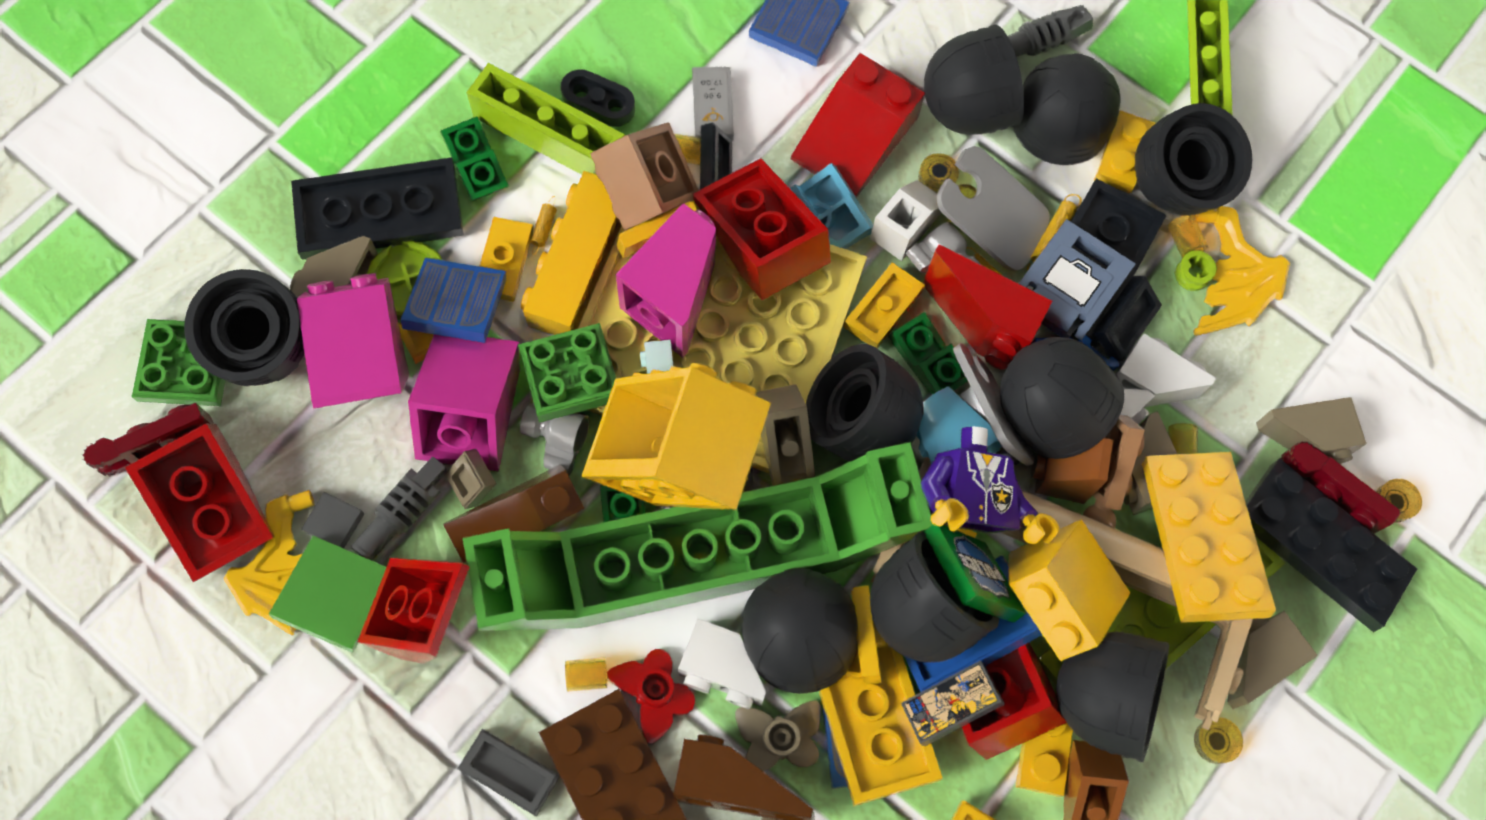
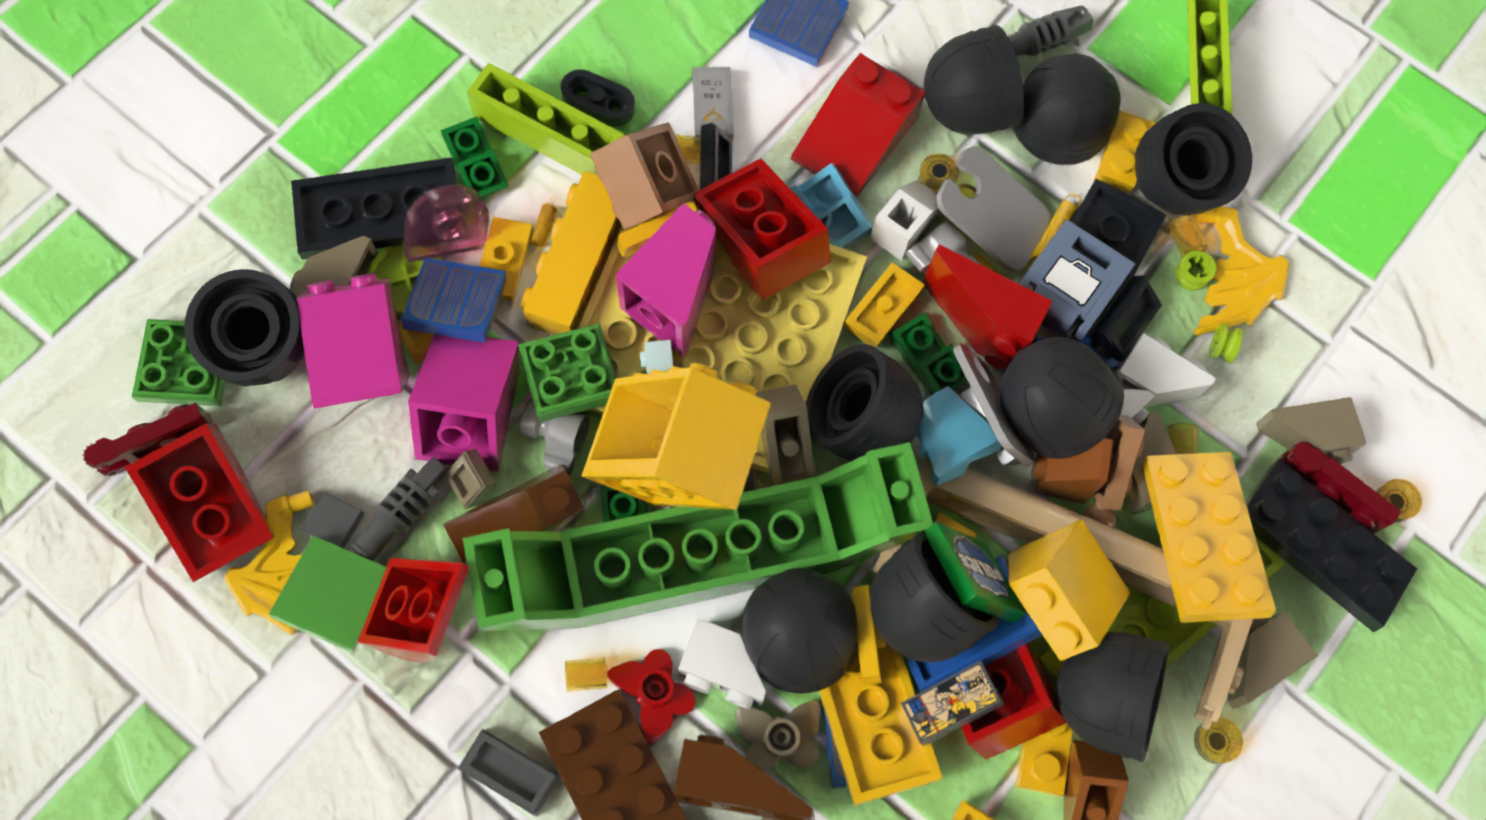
(445, 223): none -> clear pink tile
(980, 492): dark purple torso -> none
(1226, 343): none -> lime bush

